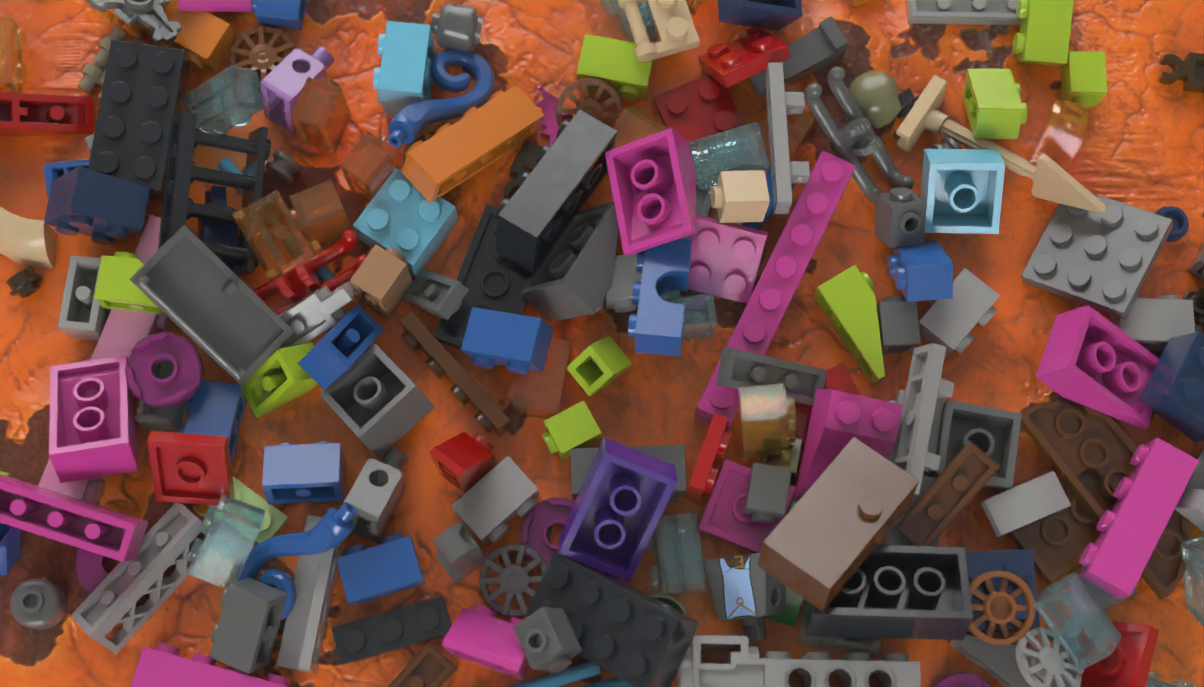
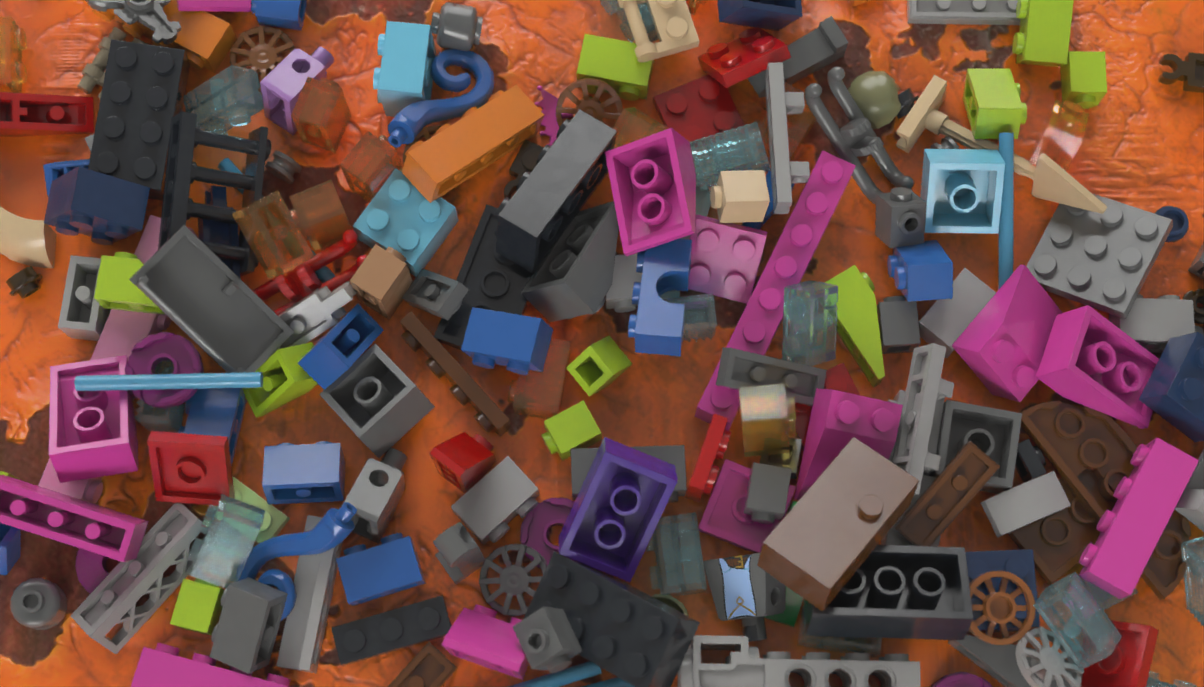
(169, 381): none -> dark azure axle
(198, 606): none -> lime brick
(810, 323): none -> clear light blue brick
(1006, 224): none -> dark azure axle
(1010, 336): none -> dark pink slope
(1029, 461): none -> black plate

